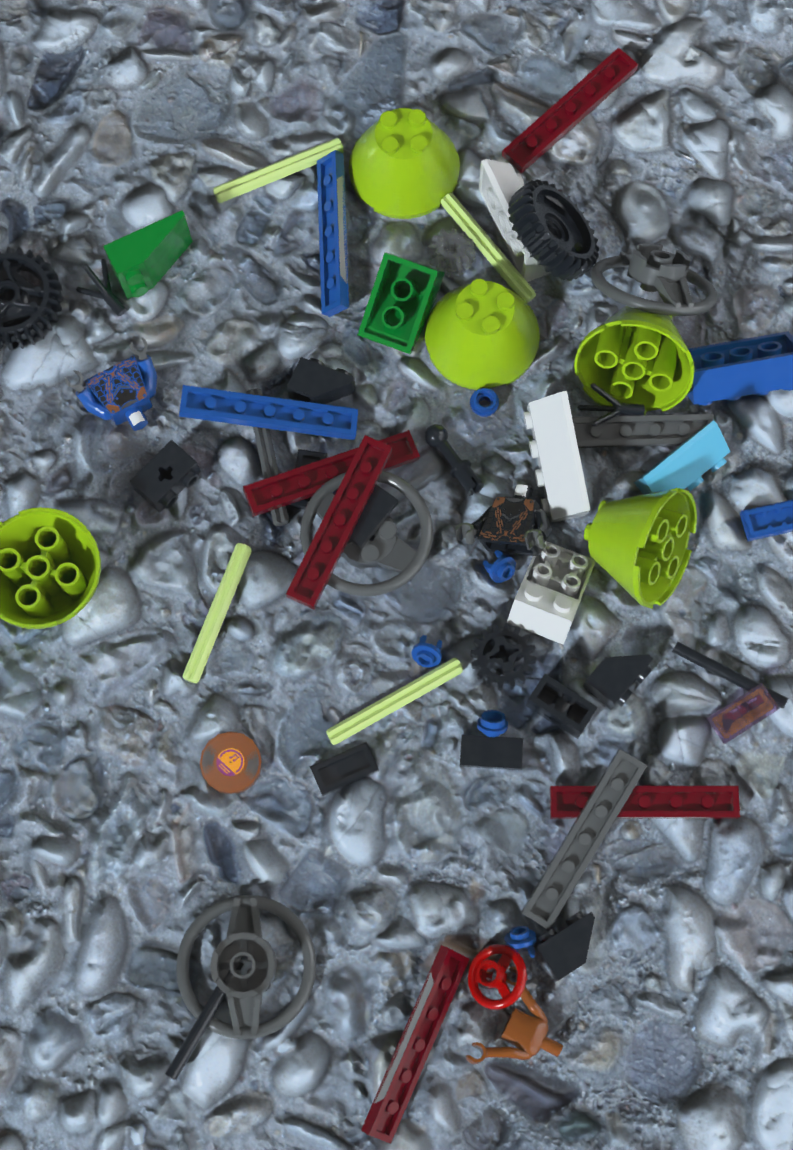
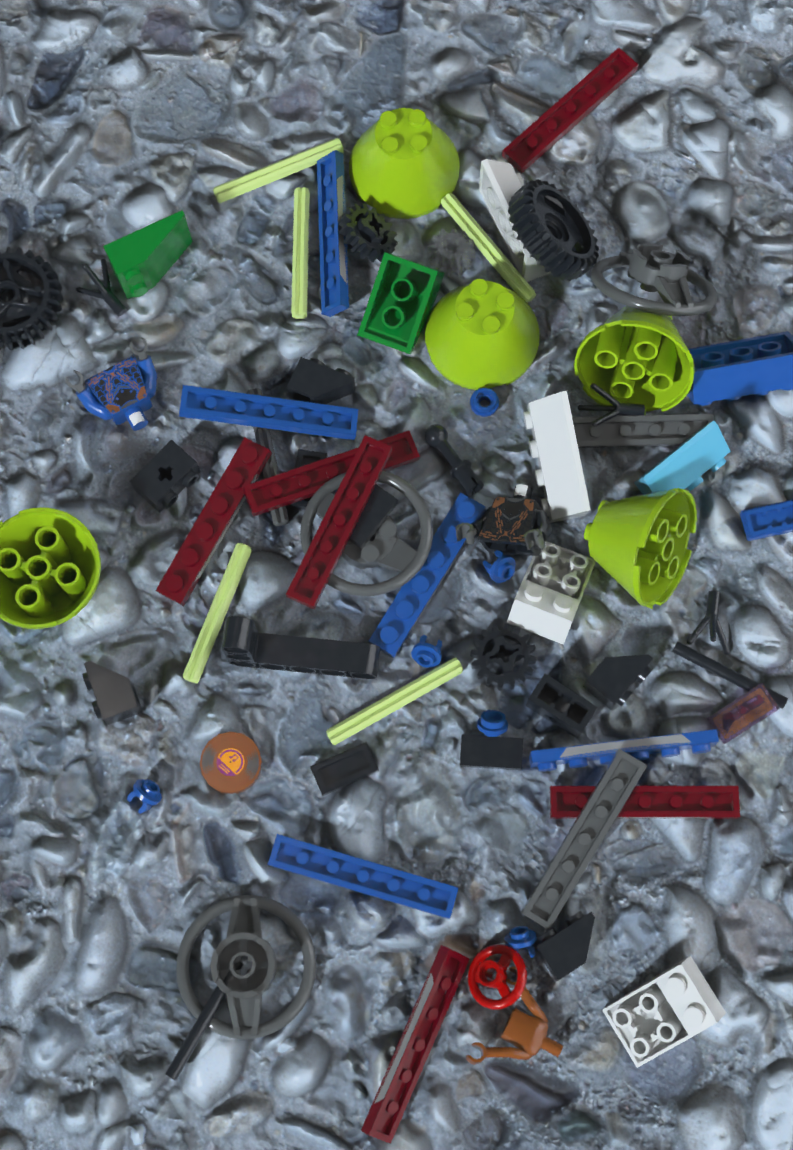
(113, 693): none -> black slope
(148, 792): none -> blue plate
(213, 522): none -> dark red plate
(251, 649): none -> black beam
(300, 253): none -> yellowish green axle
(363, 876): none -> blue plate
(367, 232): none -> black gear
(418, 592): none -> blue plate
(638, 748): none -> blue plate
(664, 1012): none -> white slope
(714, 624): none -> black plant

